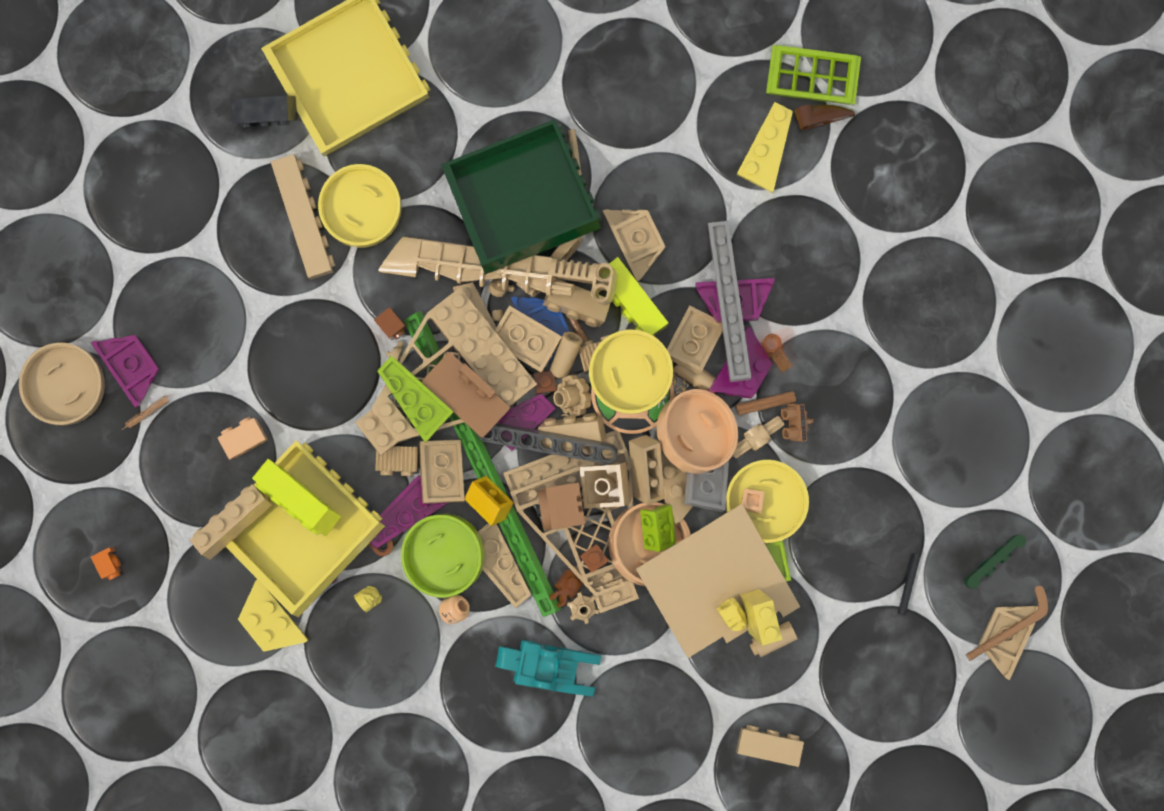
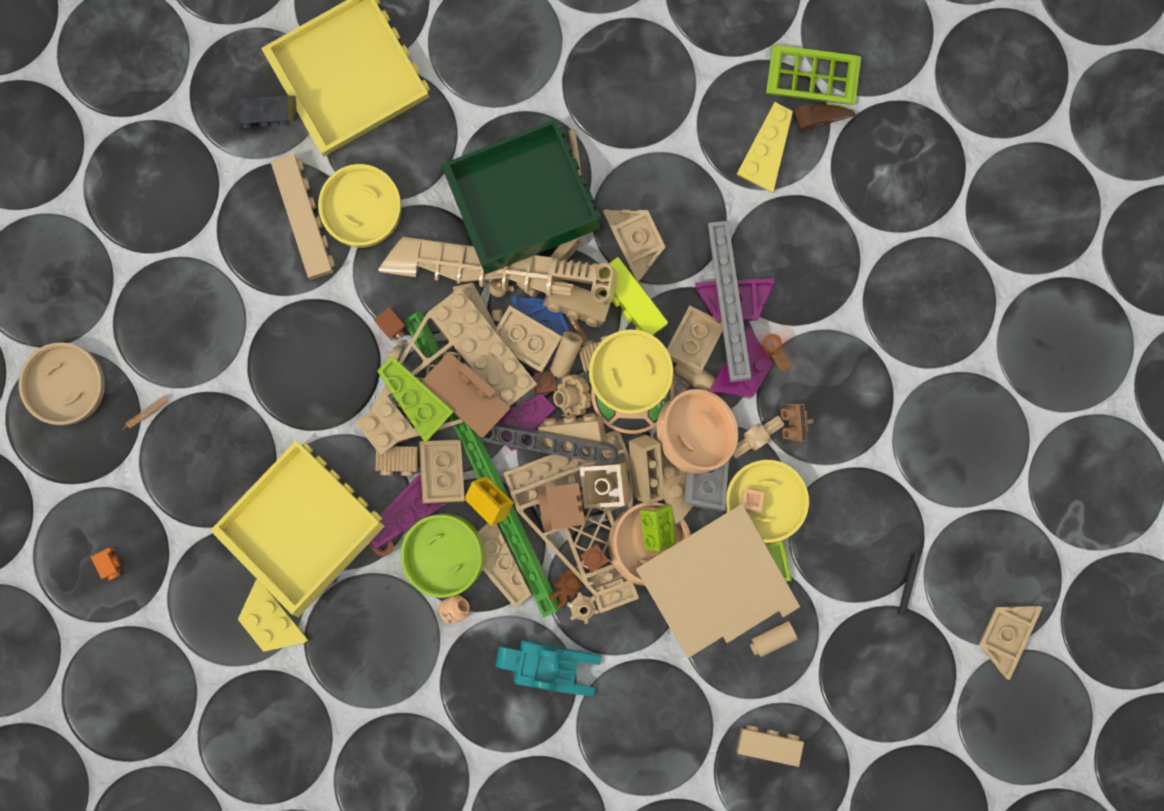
(129, 365): magenta wing -> none
(230, 522): tan brick -> none
(242, 438): light nougat brick -> none
(295, 498): neon yellow brick -> none
(368, 598): light yellow rock -> none
(732, 614): light yellow rock -> none
(761, 617): light yellow brick -> none
(765, 403): medium nougat axle -> none
(1001, 555): dark green plate -> none
(1040, 613): medium nougat piece -> none

